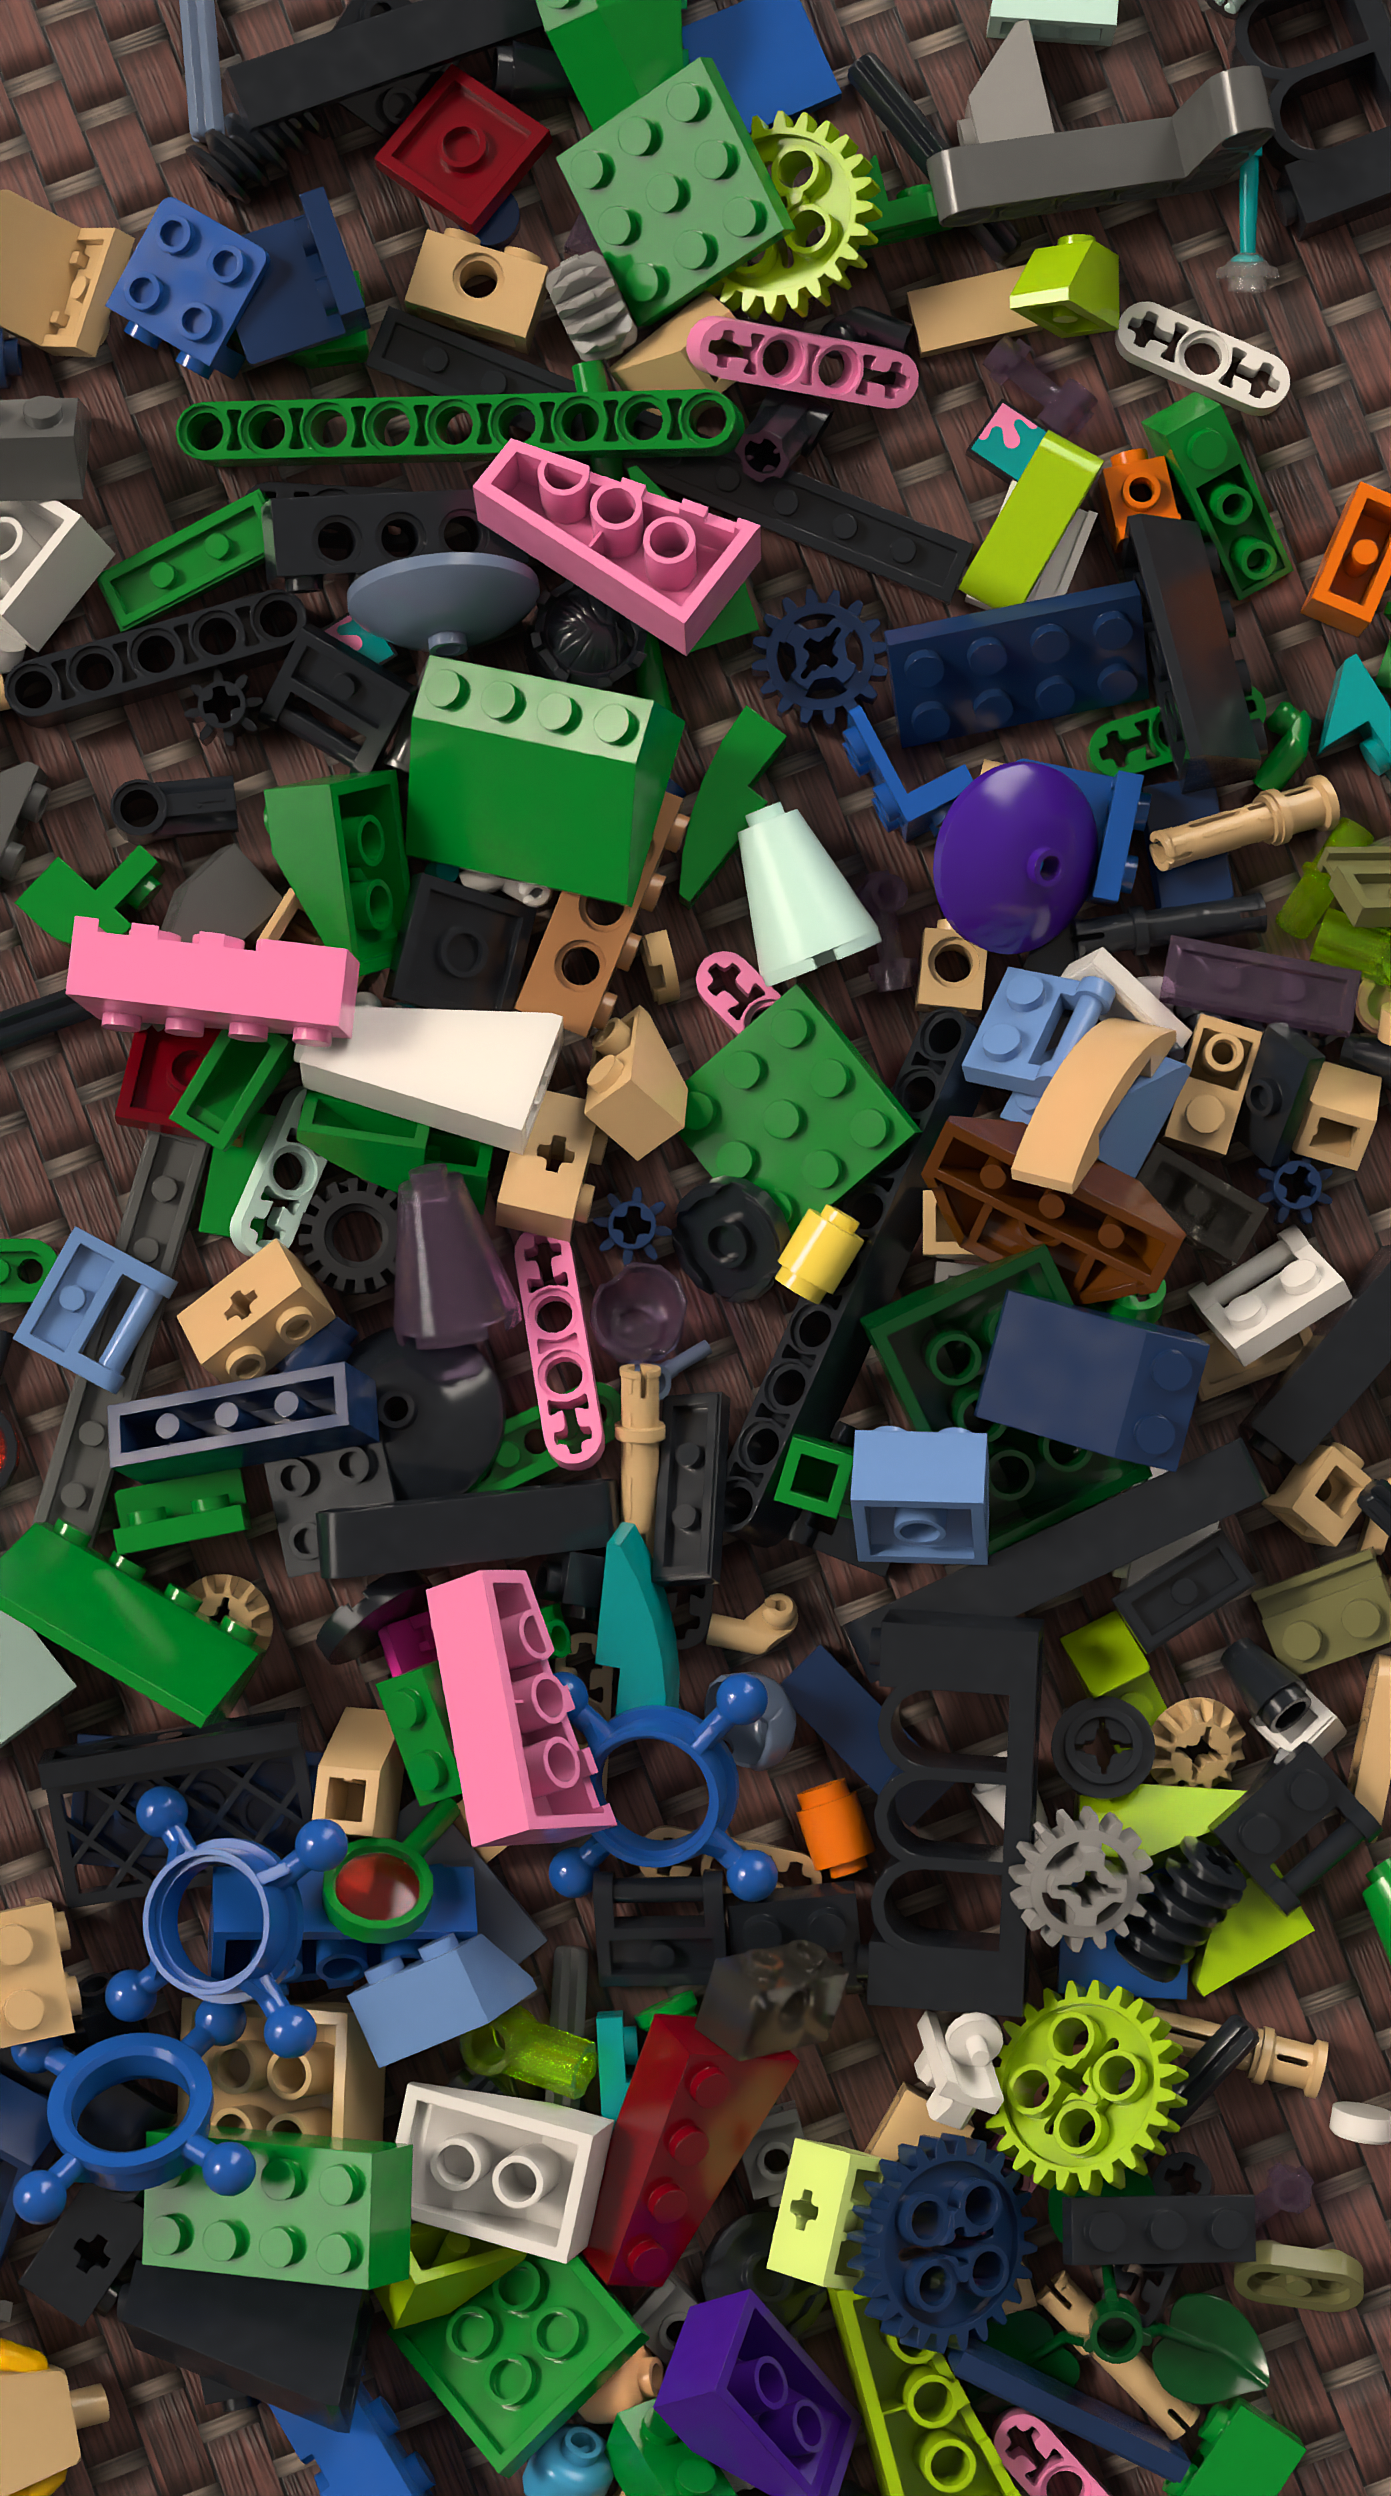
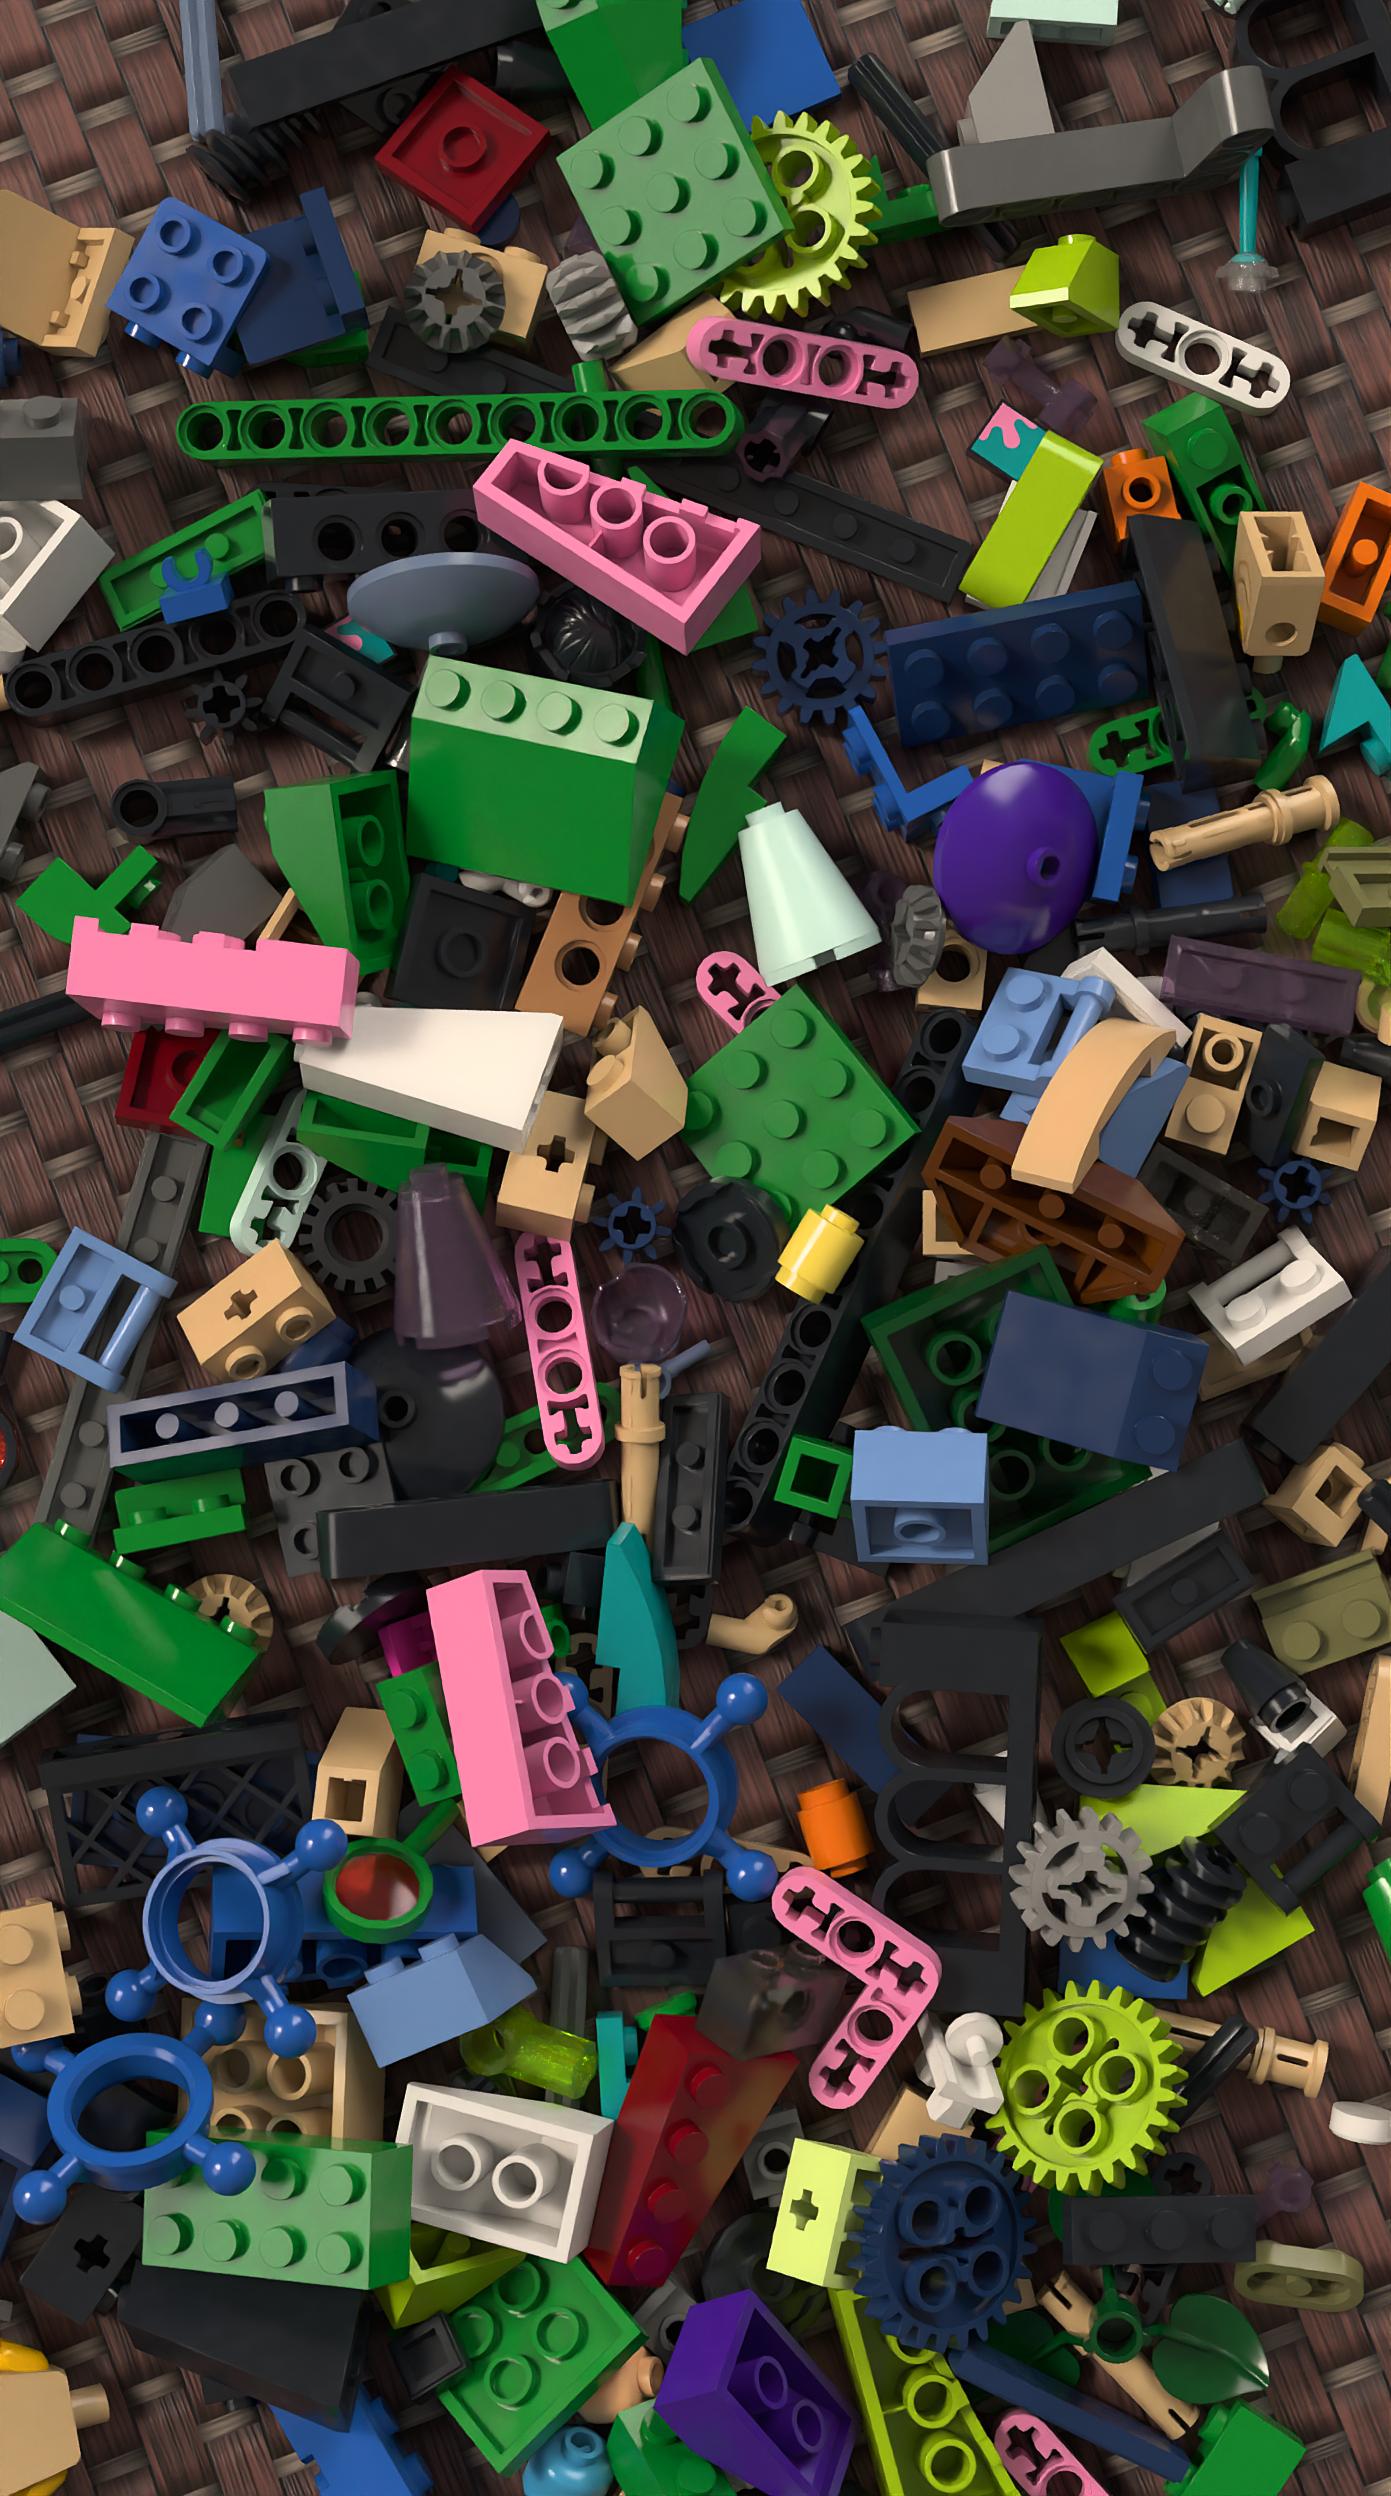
(194, 595): none -> blue tile
(430, 2358): none -> black tile
(470, 325): none -> dark grey gear
(660, 967): tan tile -> none
(767, 1739): sand blue hair -> none
(882, 1986): none -> bright pink beam
(917, 936): none -> dark grey gear
(1275, 587): none -> tan torso

